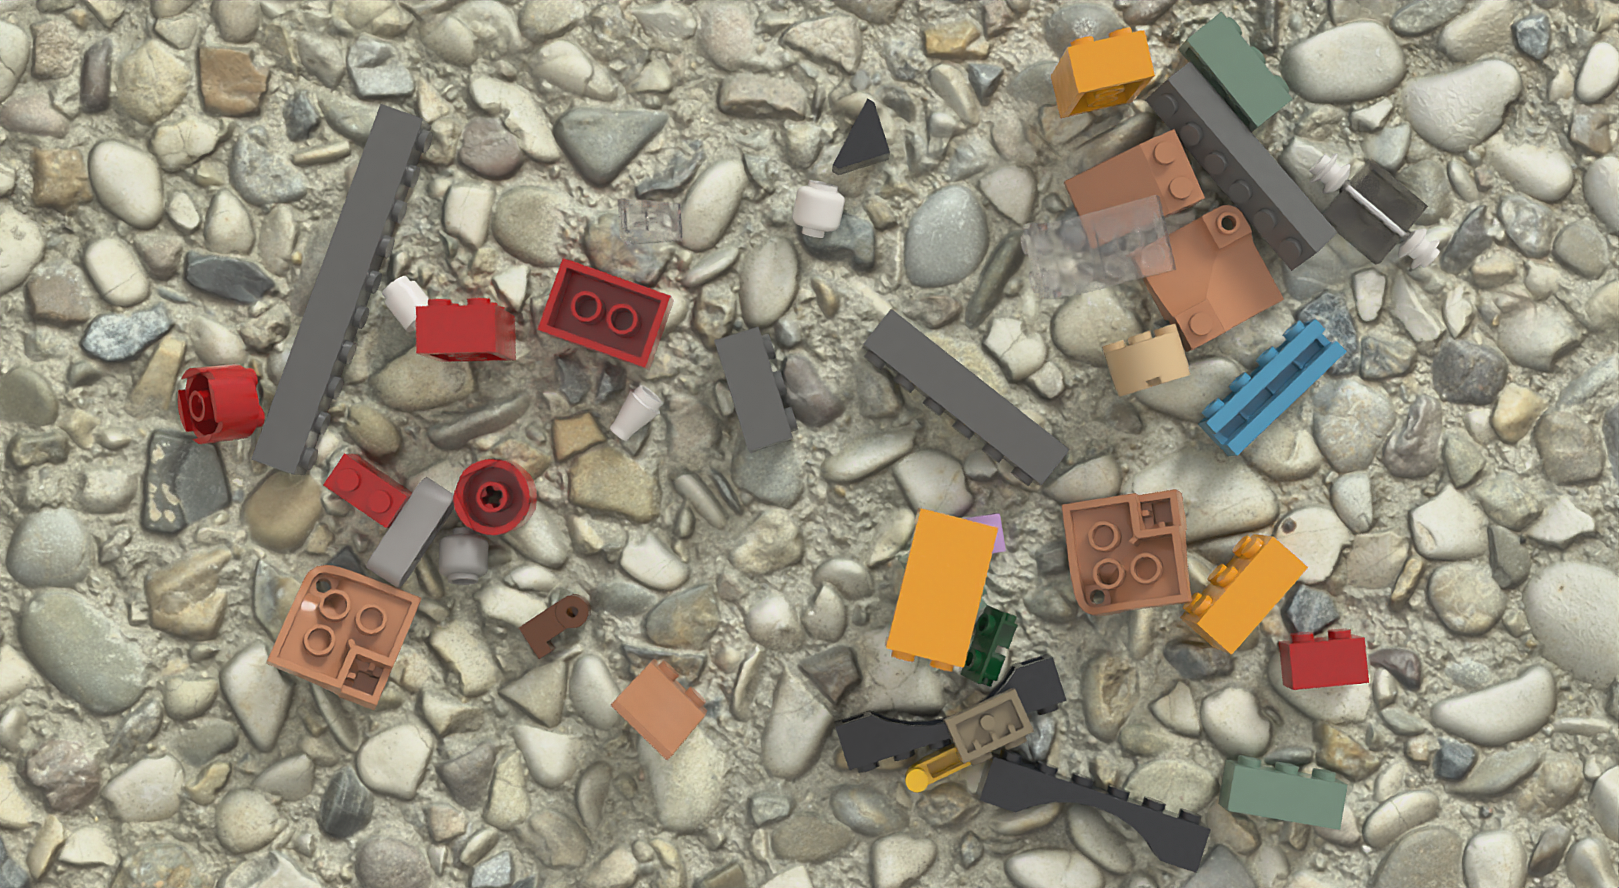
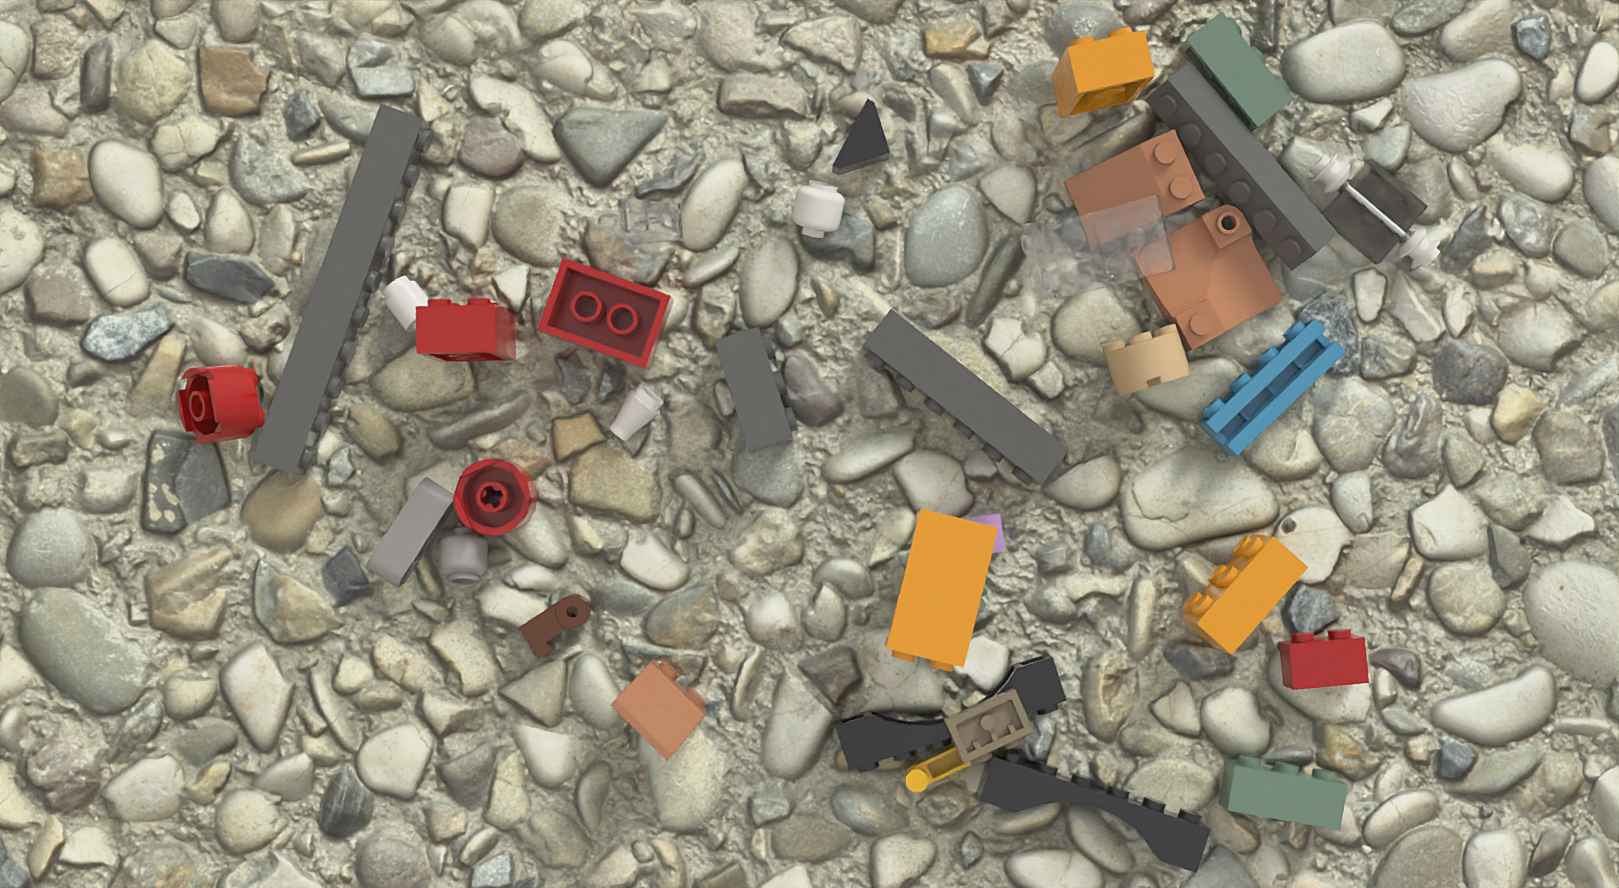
(345, 635): nougat slope -> none
(368, 489): red brick -> none
(982, 661): dark green hinge -> none
(1129, 551): nougat slope -> none

